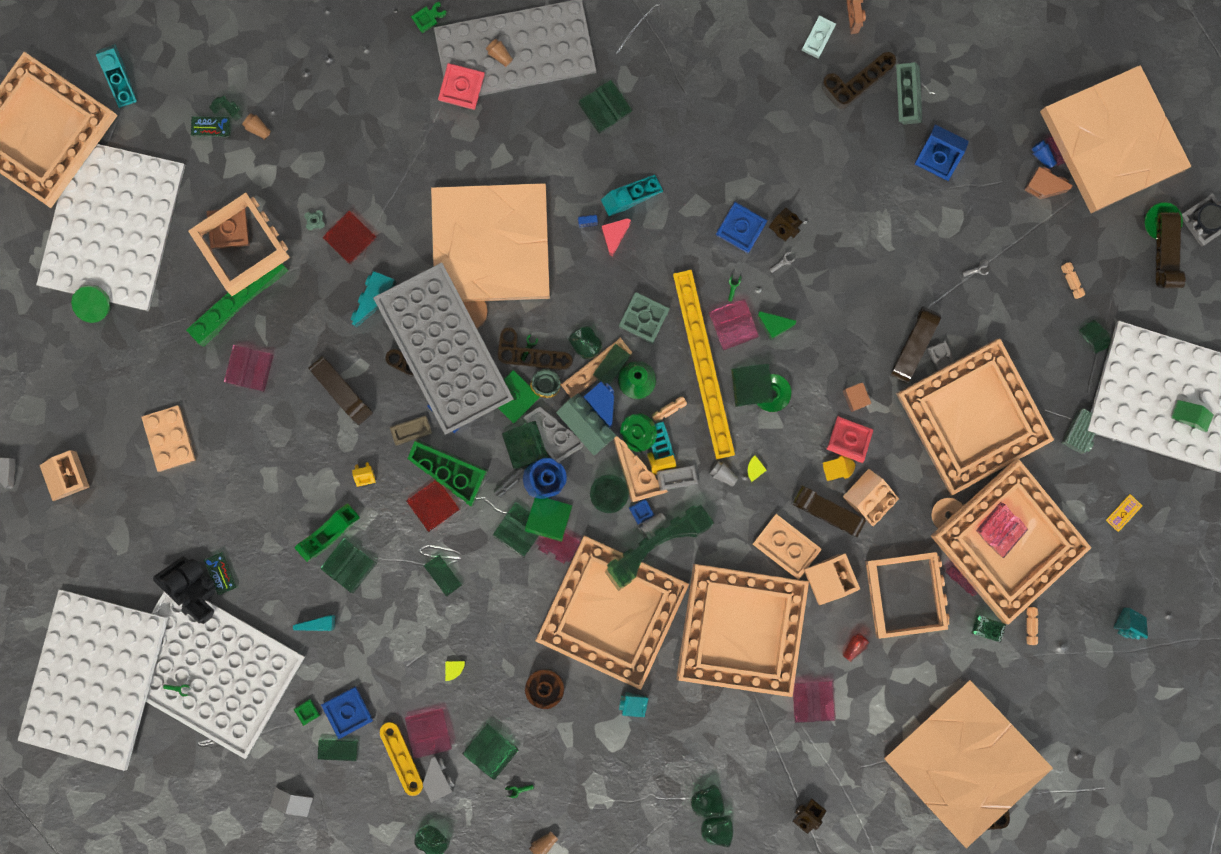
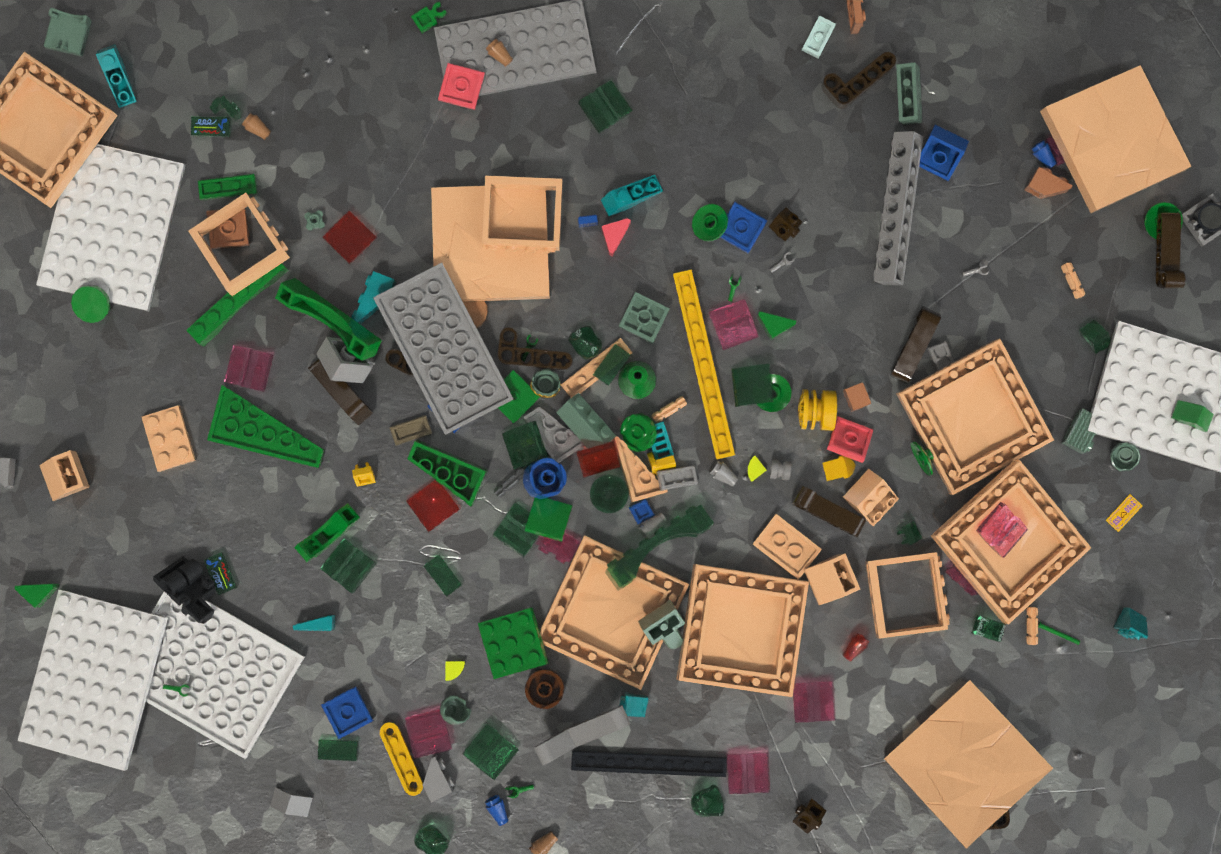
(37, 594): none -> green slope
(67, 32): none -> sand green piece
(227, 187): none -> green tile
(250, 428): none -> green wing
(307, 712): green tile -> none
(342, 364): none -> light grey hinge
(355, 337): none -> green arch
(454, 710): none -> sand green hair
(496, 808): none -> blue cone
(512, 245): none -> light nougat window
(513, 643): none -> green plate
(582, 733): none -> light grey beam
(598, 459): none -> clear red tile
(602, 401): blue slope -> none
(649, 763): none -> black tile
(663, 625): none -> sand green brick
(703, 219): none -> green dish
(724, 831): clear green hair -> none
(748, 773): none -> clear pink slope
(780, 470): none -> light grey wheel
(820, 410): none -> yellow wheel
(911, 144): none -> light grey brick
(911, 532): none -> clear green tile
(923, 457): none -> green dish
(941, 507): light nougat piece -> none
(1058, 633): none -> green piece
(1125, 456): none -> sand green hair

